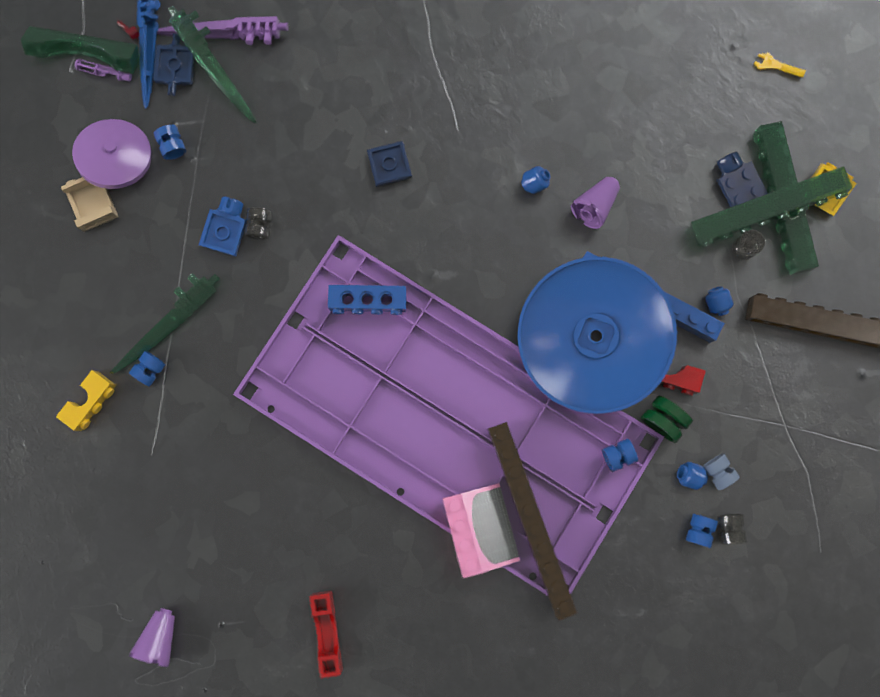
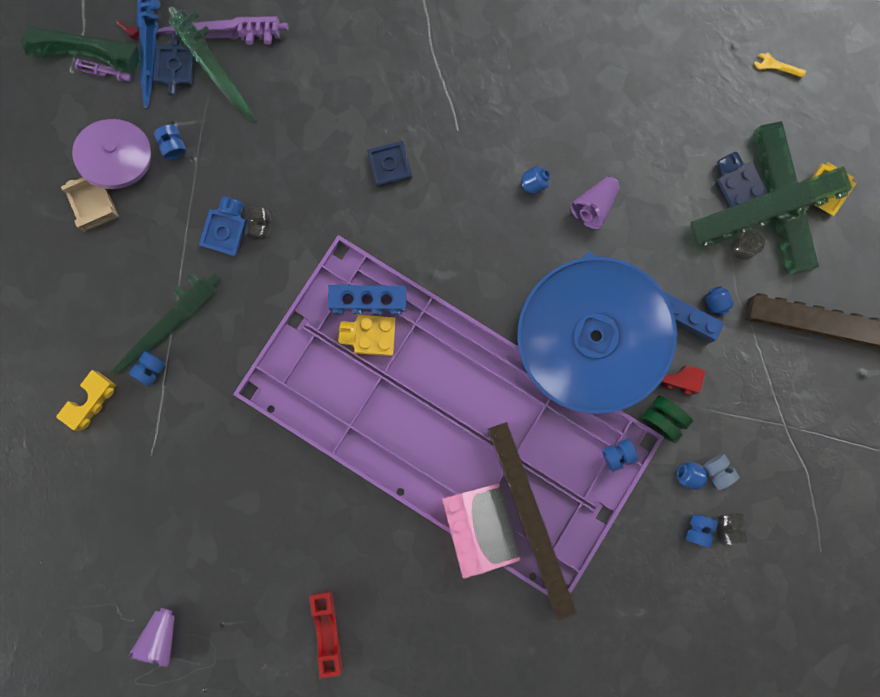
(369, 335): none -> yellow plate

